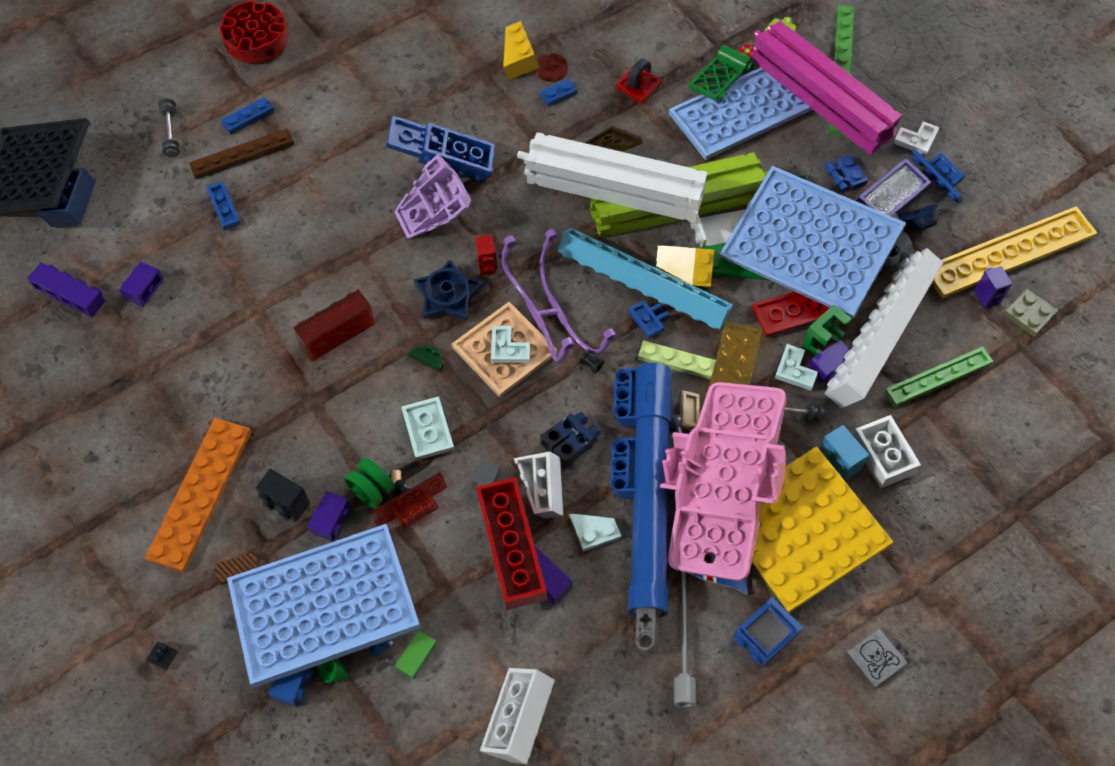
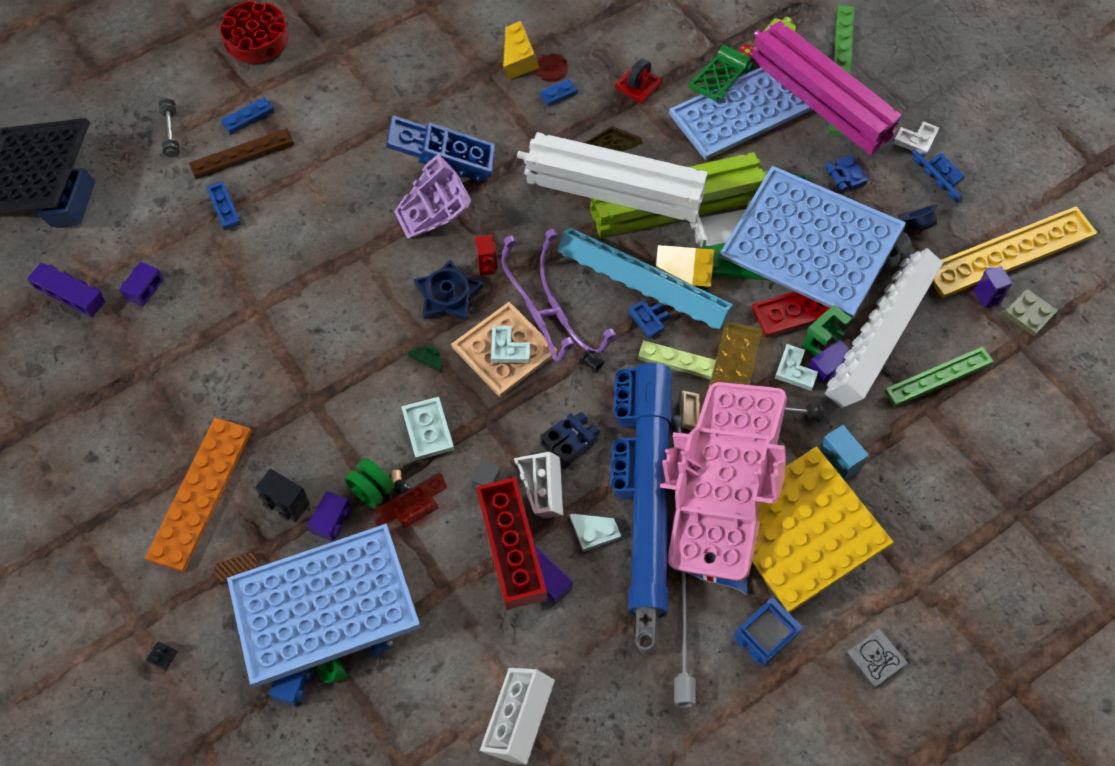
(334, 325): clear red brick -> none
(415, 654): bright green tile -> none
(888, 451): white brick -> none
(896, 189): clear brick -> none

